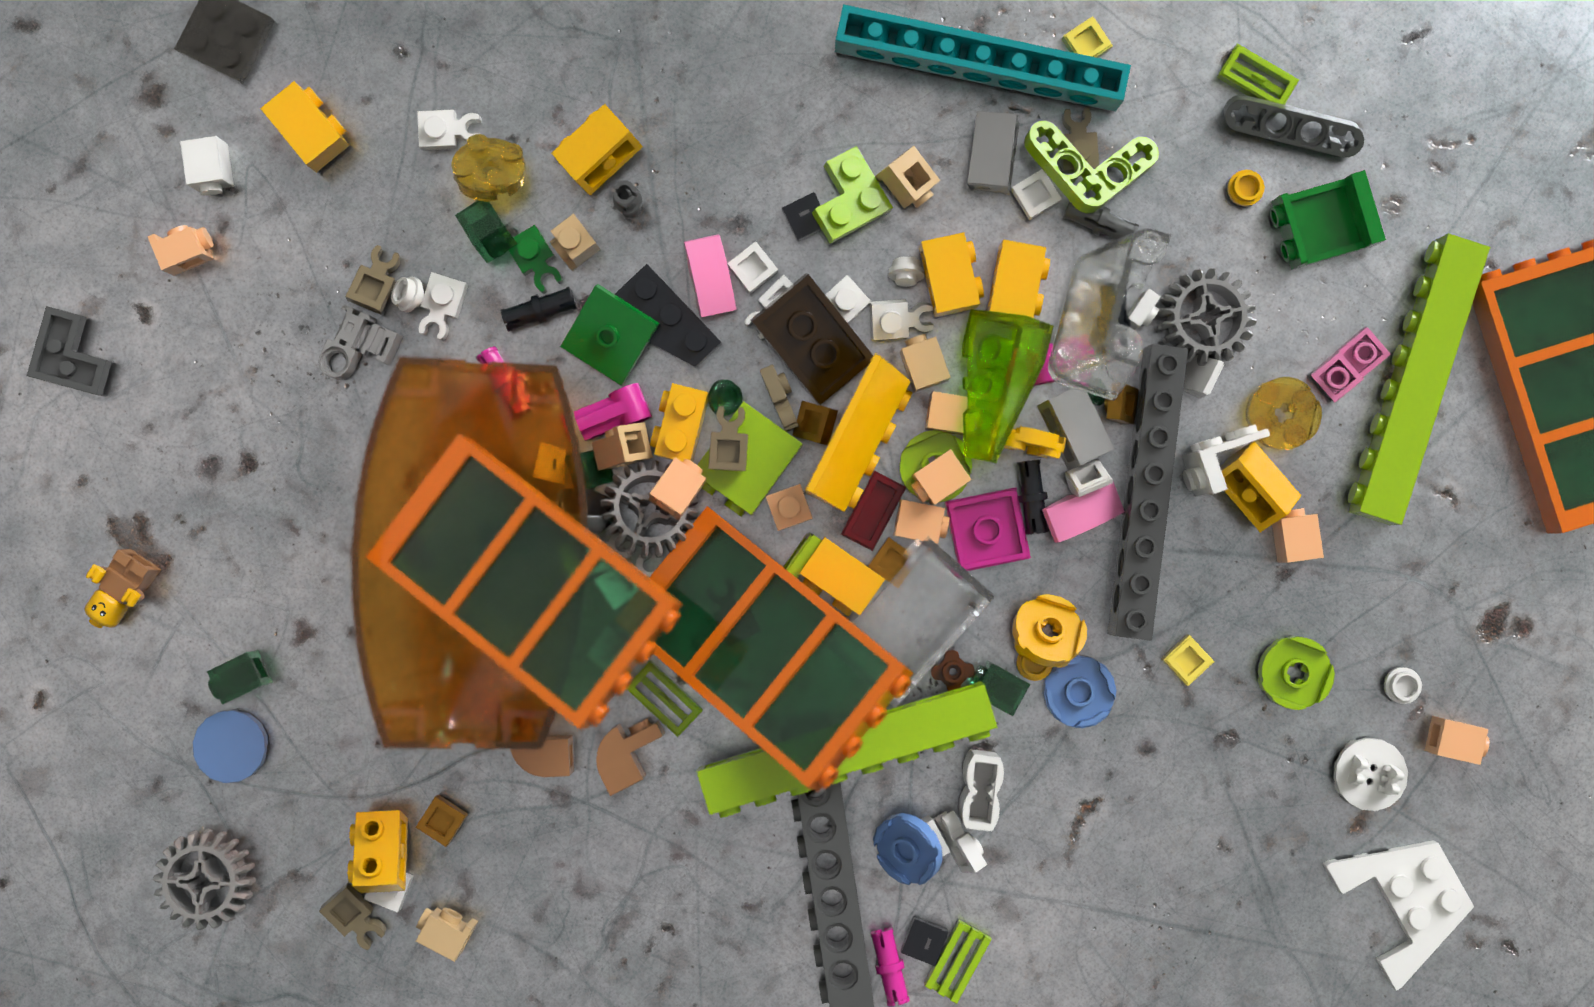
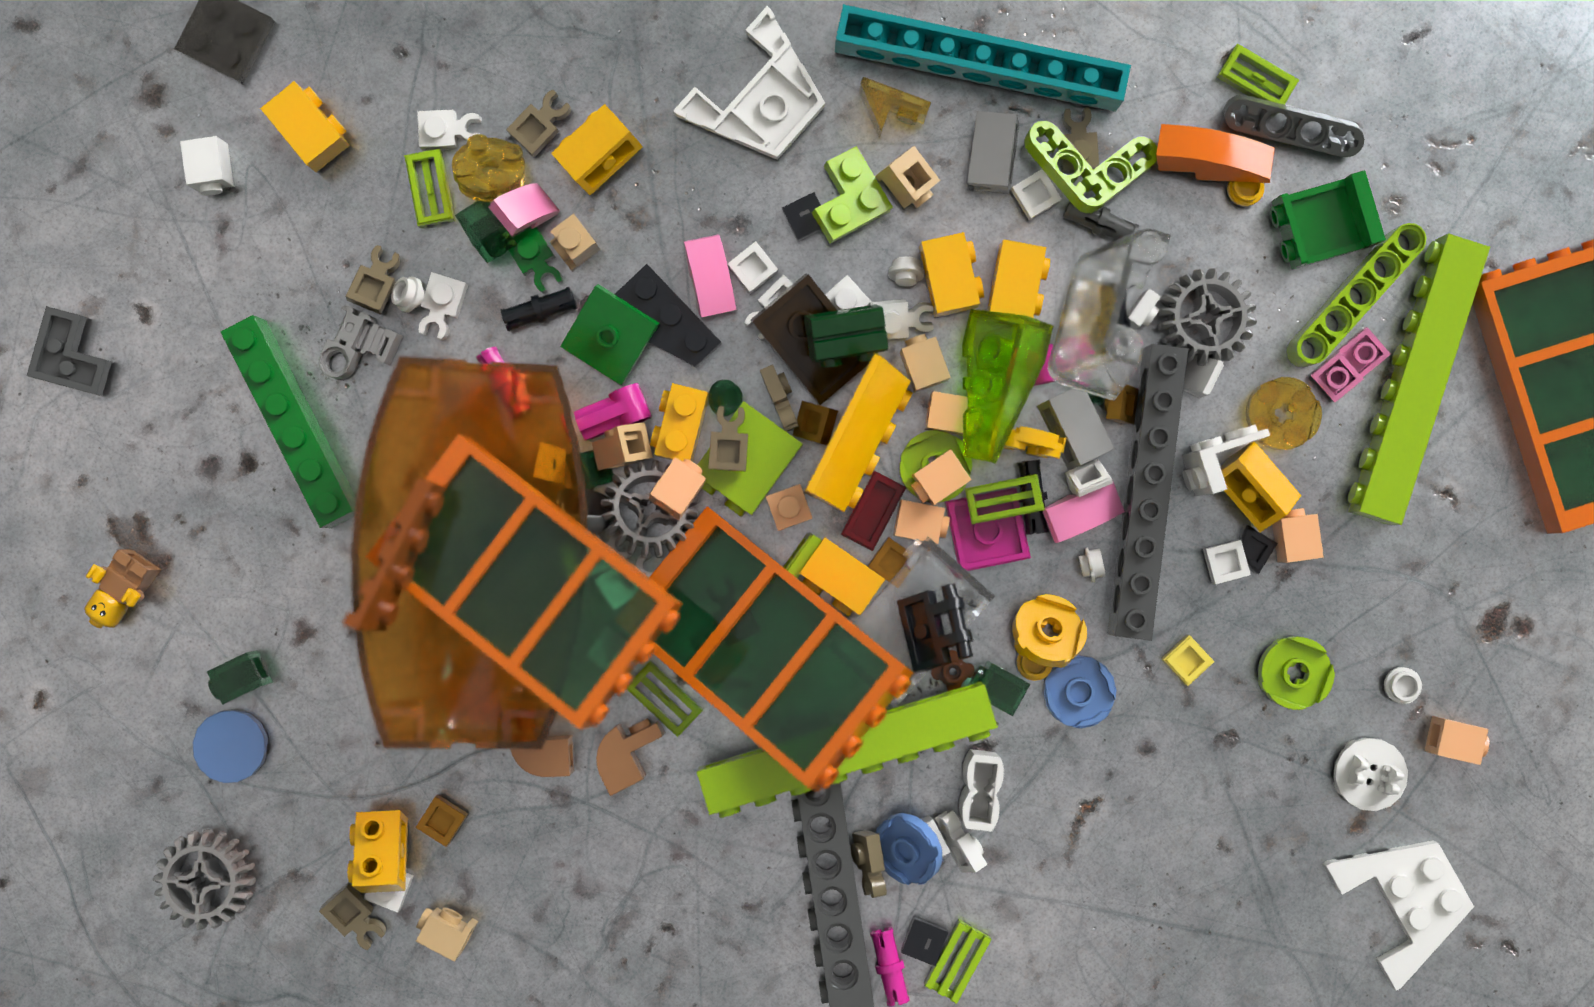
(182, 249): light nougat brick -> none
(291, 421): none -> green brick
(397, 558): none -> dark orange wing
(435, 217): none -> lime tile
(523, 208): none -> bright pink slope
(534, 128): none -> dark tan plate
(630, 199): dark grey pin -> none
(772, 105): none -> white wing
(846, 334): none -> dark green brick
(868, 857): none -> dark tan plate
(883, 99): none -> clear yellow slope
(925, 631): none -> black plate
(1035, 492): none -> lime tile
(1087, 39): light yellow tile -> none
(1092, 564): none -> white plate
(1213, 154): none -> orange slope
(1226, 562): none -> white plate
(1256, 547): none -> black tile
(1371, 288): none -> lime beam

